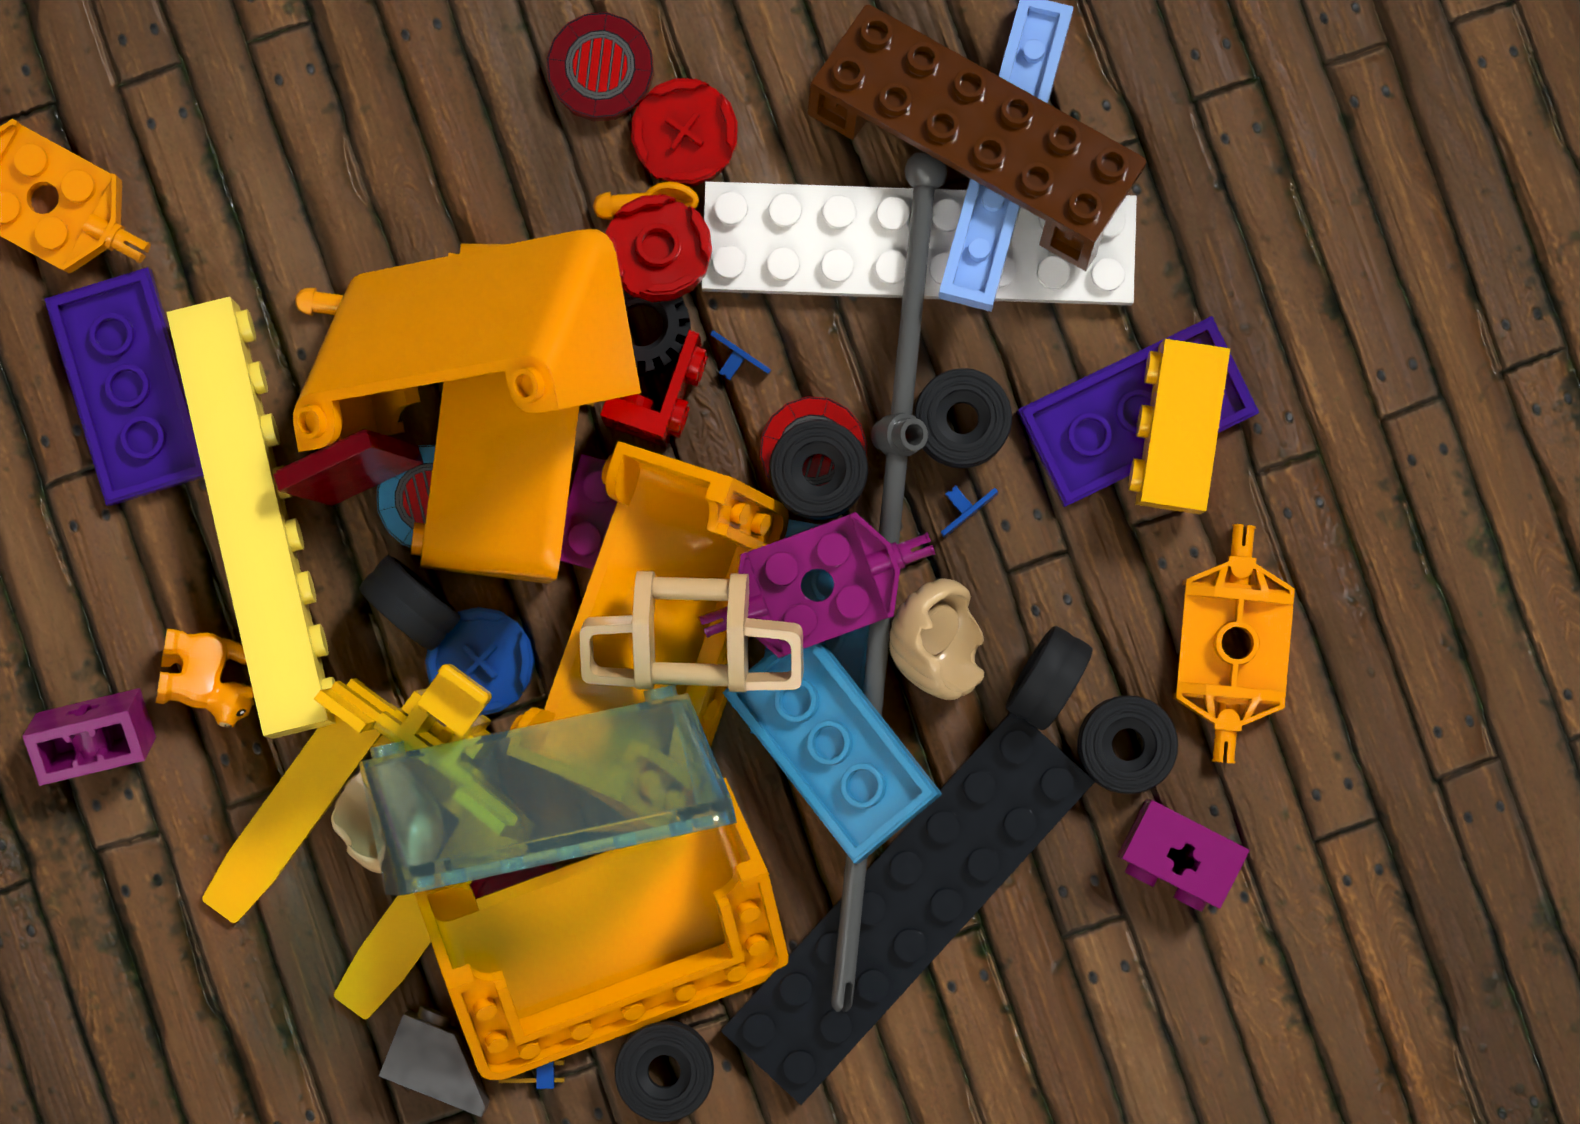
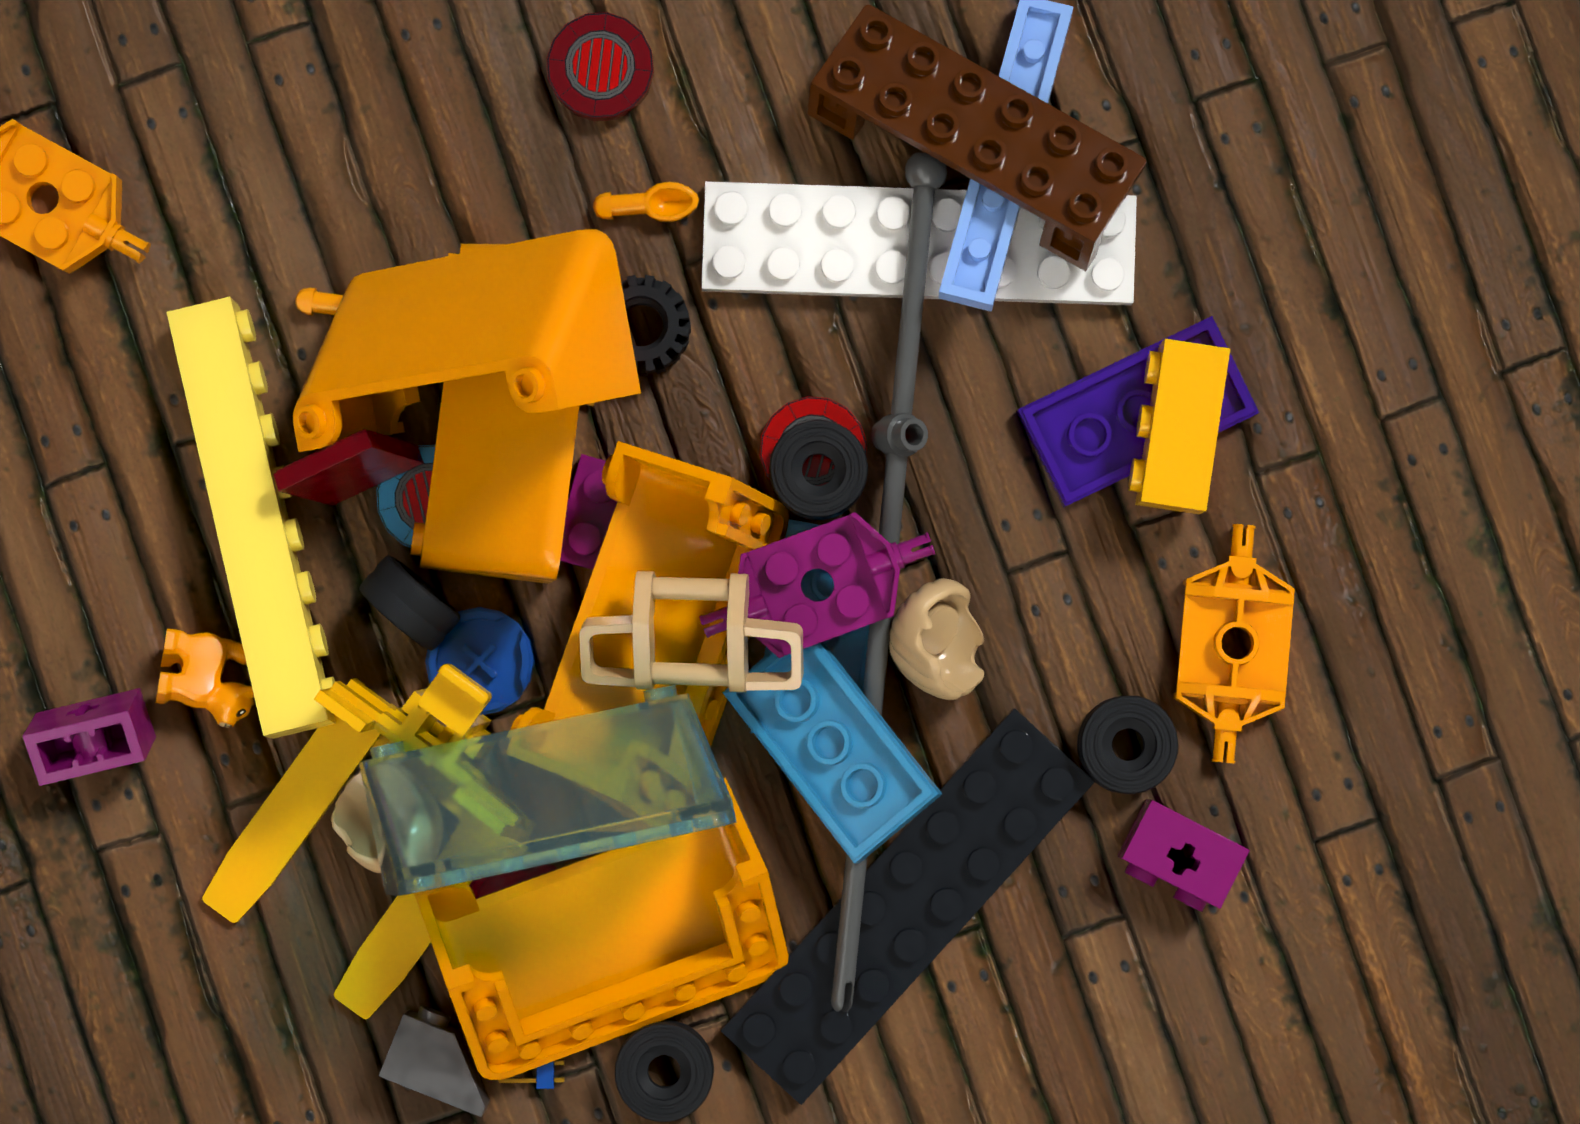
(126, 385): dark purple tile -> none
(636, 413): red bracket -> none
(660, 247): red tile -> none
(684, 132): red tile -> none
(736, 358): blue piece -> none
(965, 508): blue piece -> none
(985, 397): black tyre -> none
(1049, 678): black tyre -> none

